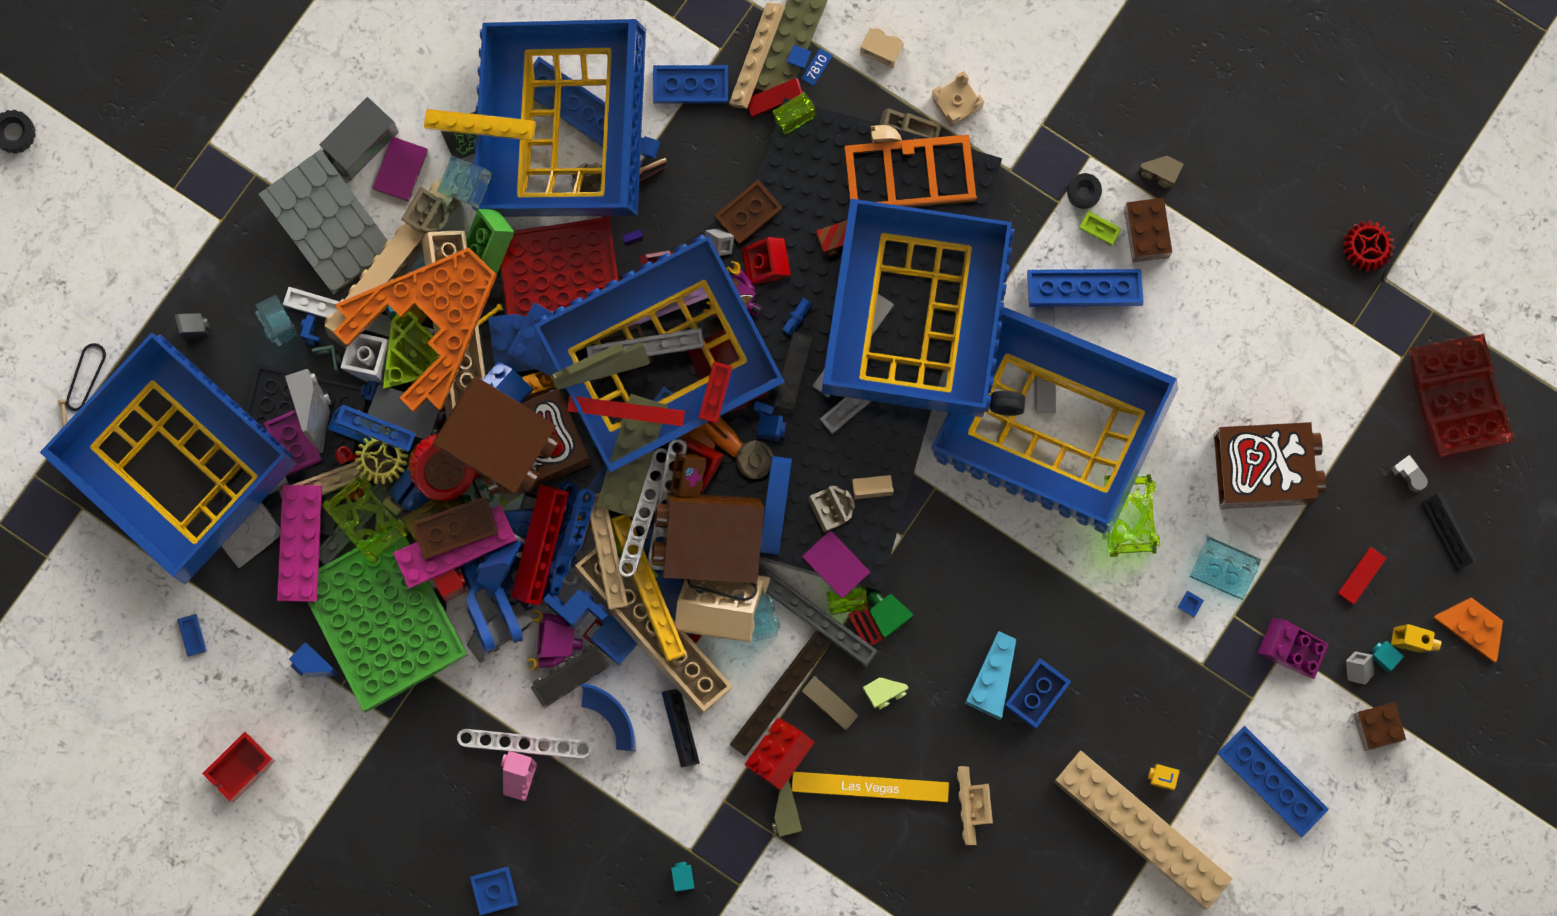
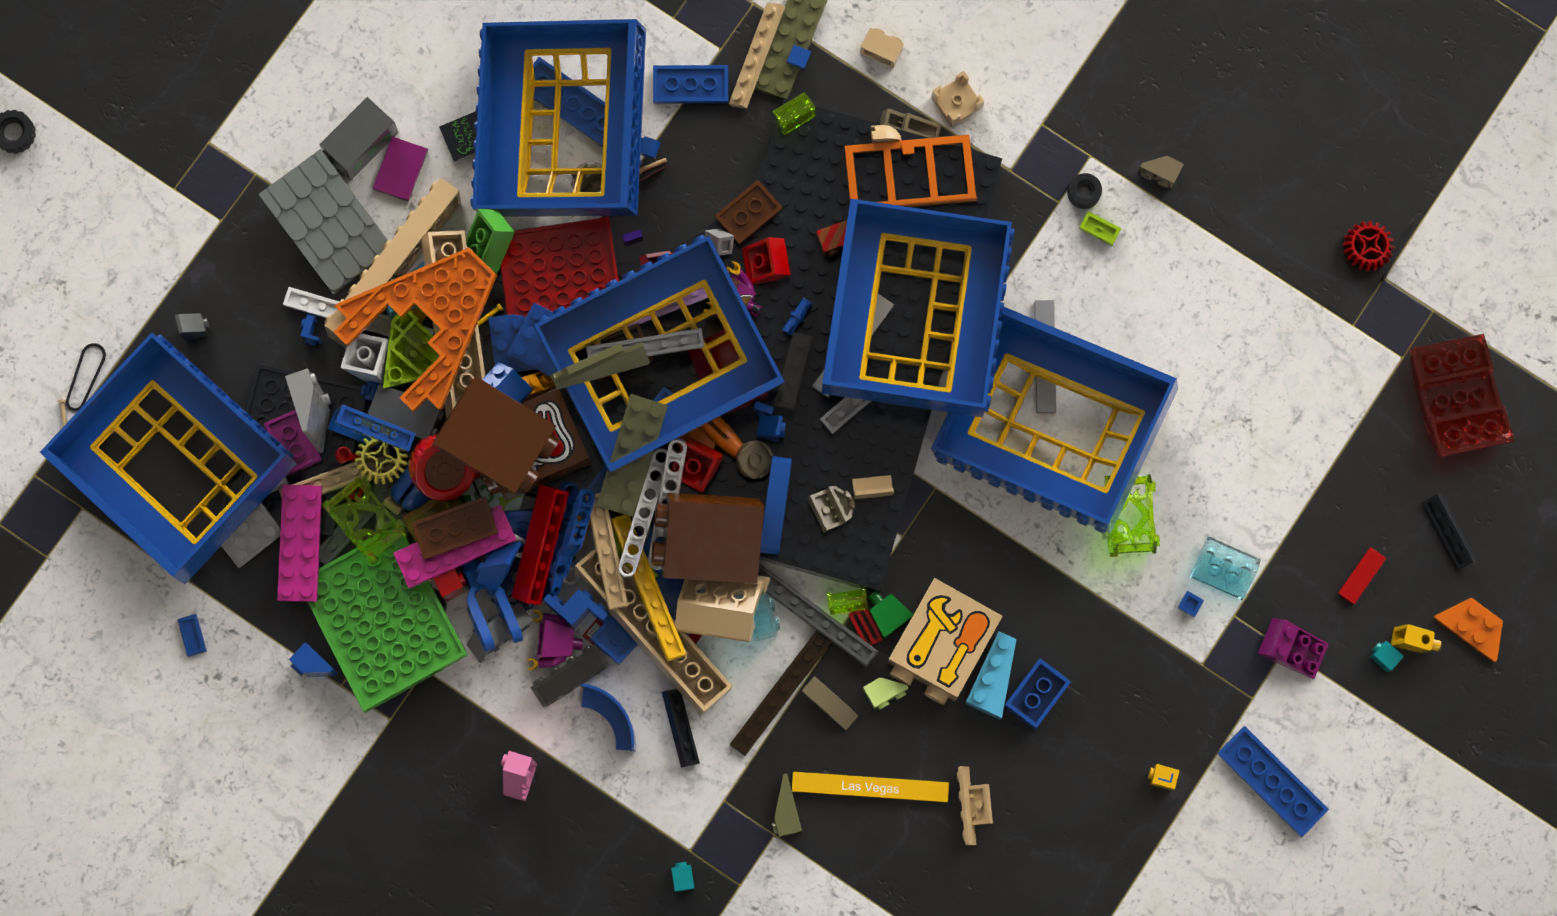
(238, 767): red piece -> none
(277, 322): clear light blue brick -> none
(330, 349): sand green bracket -> none
(426, 212): dark tan slope -> none
(464, 182): clear light blue brick -> none
(480, 124): yellow plate -> none
(494, 891): blue plate -> none
(515, 739): white beam -> none
(628, 411): red sticker -> none
(688, 475): reddish brown brick -> none
(715, 392): red tile -> none
(723, 594): black piece -> none
(774, 97): red tile -> none
(779, 753): red piece -> none
(817, 66): blue sticker -> none
(836, 564): magenta tile -> none
(943, 642): none -> brick
(1007, 403): black tyre -> none
(1084, 287): blue plate -> none
(1143, 830): tan brick -> none
(1148, 230): reddish brown brick -> none
(1268, 465): brick -> none
(1360, 667): light grey panel -> none
(1379, 726): reddish brown brick -> none
(1412, 473): leg -> none

